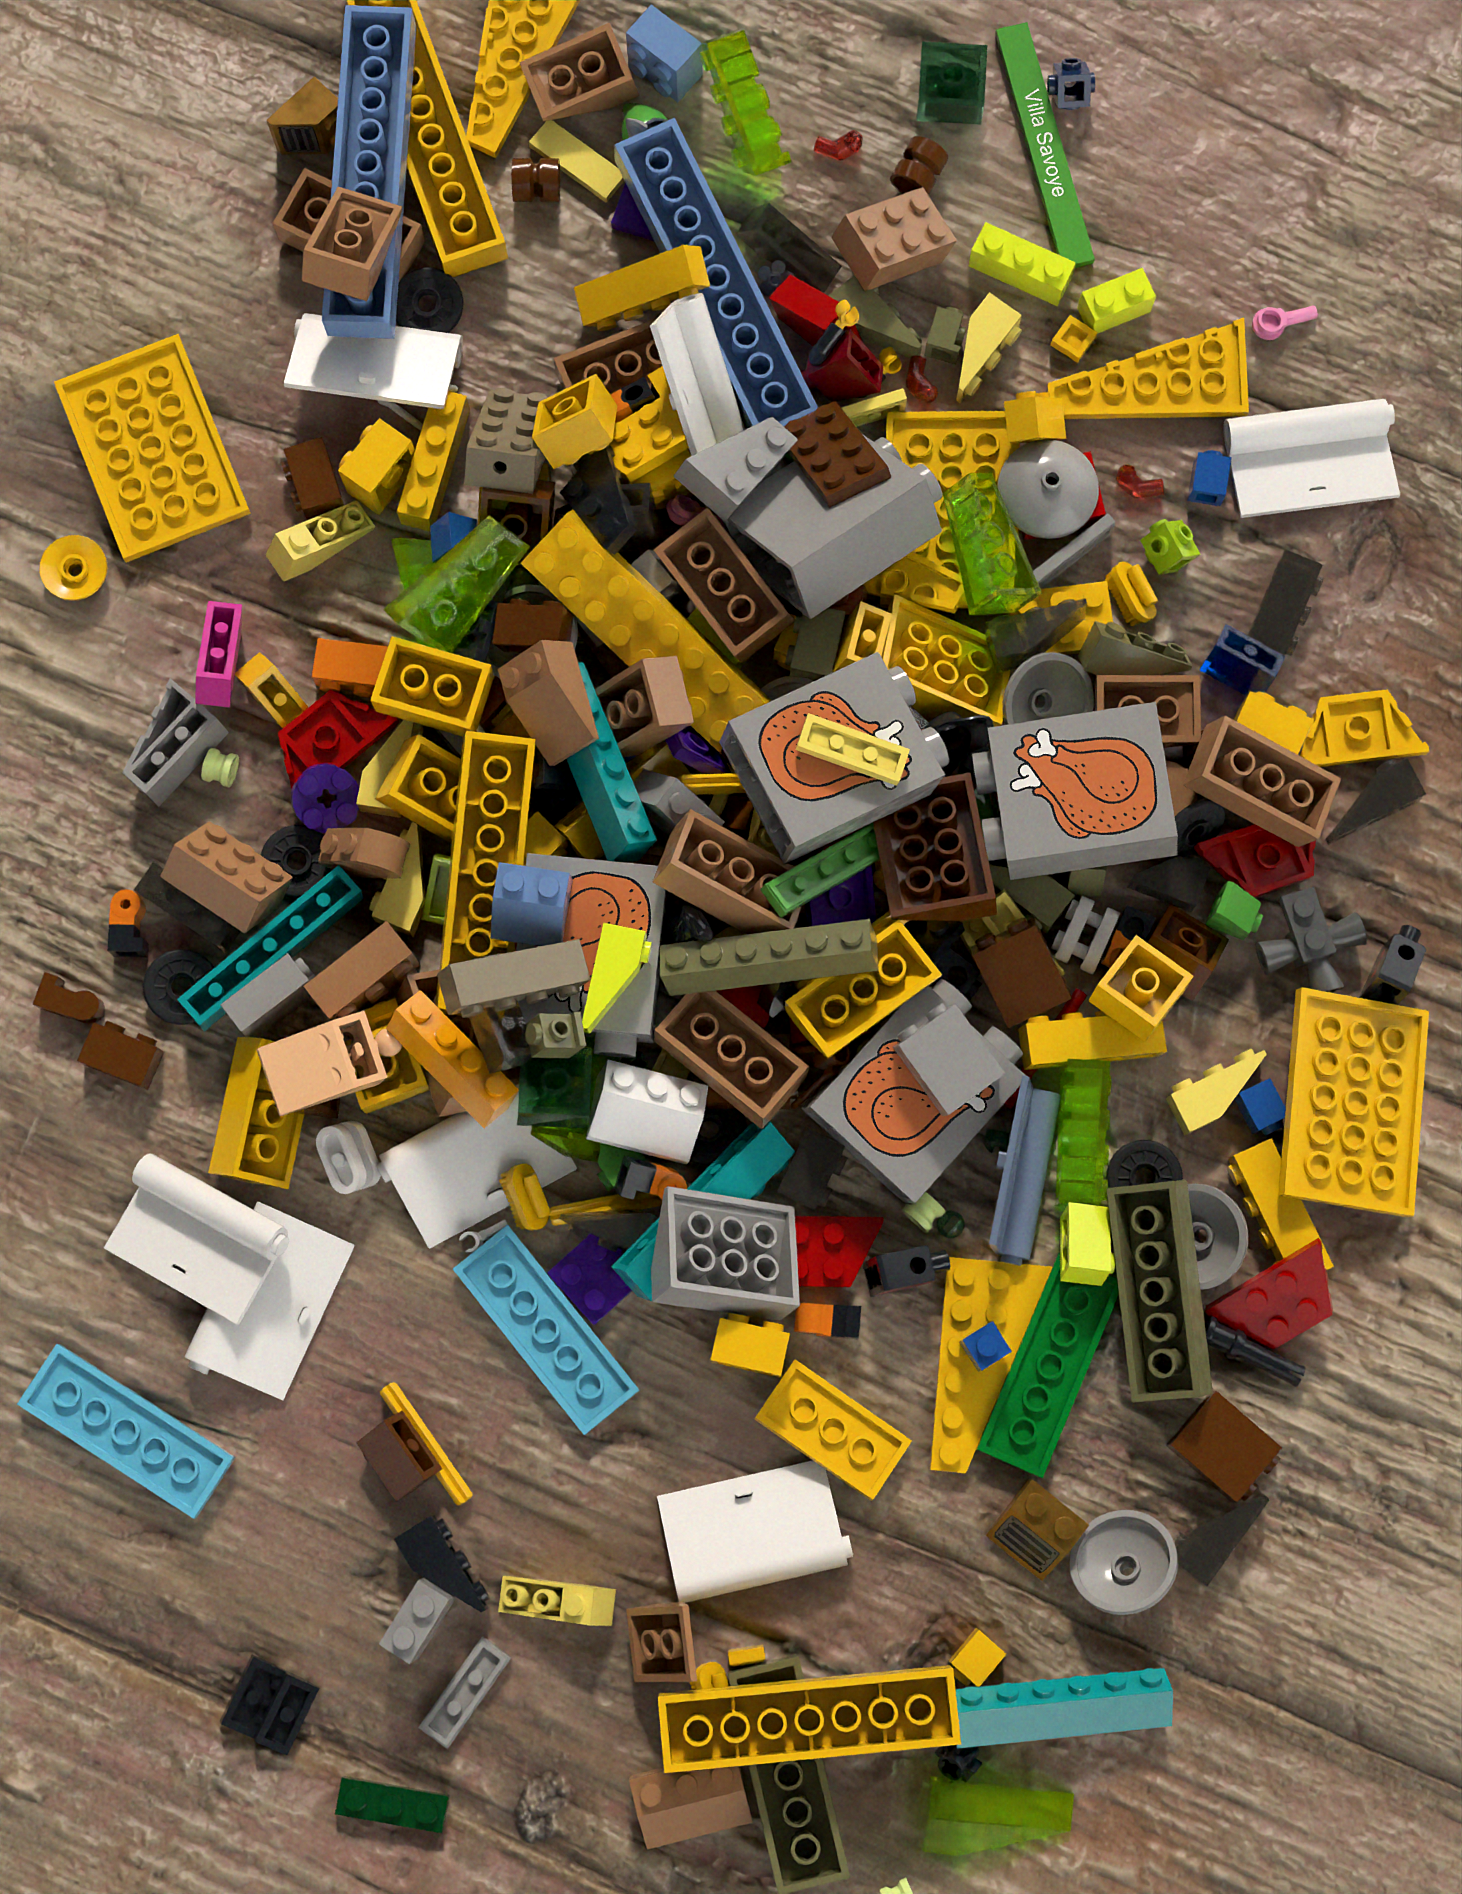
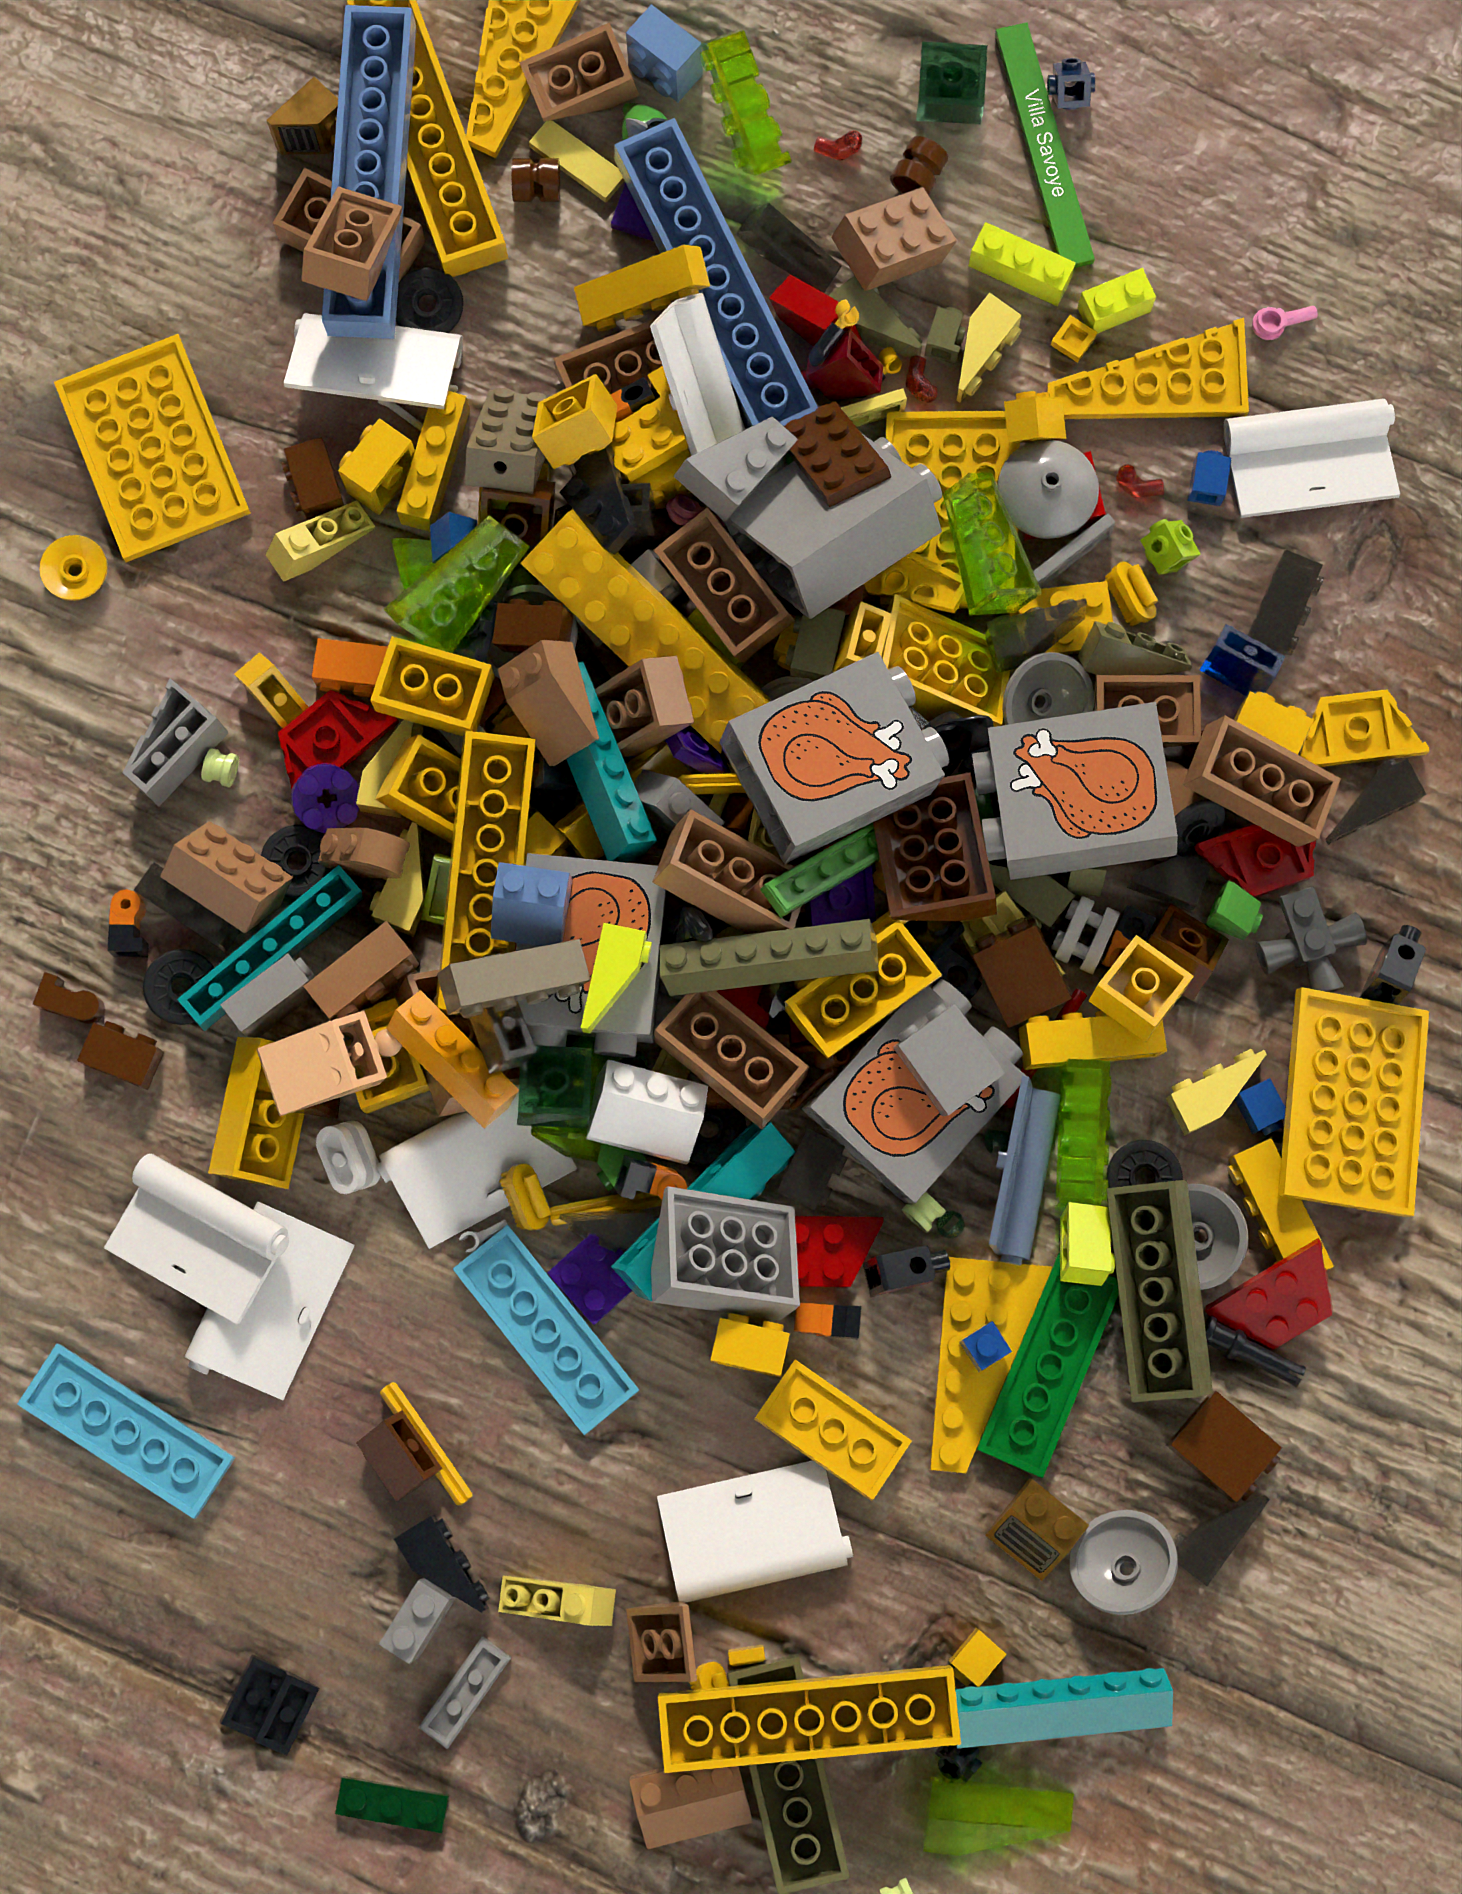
(218, 654): dark pink brick -> none
(555, 1035): olive brick -> none
(772, 276): dark grey plant -> none
(852, 749): light yellow plate -> none

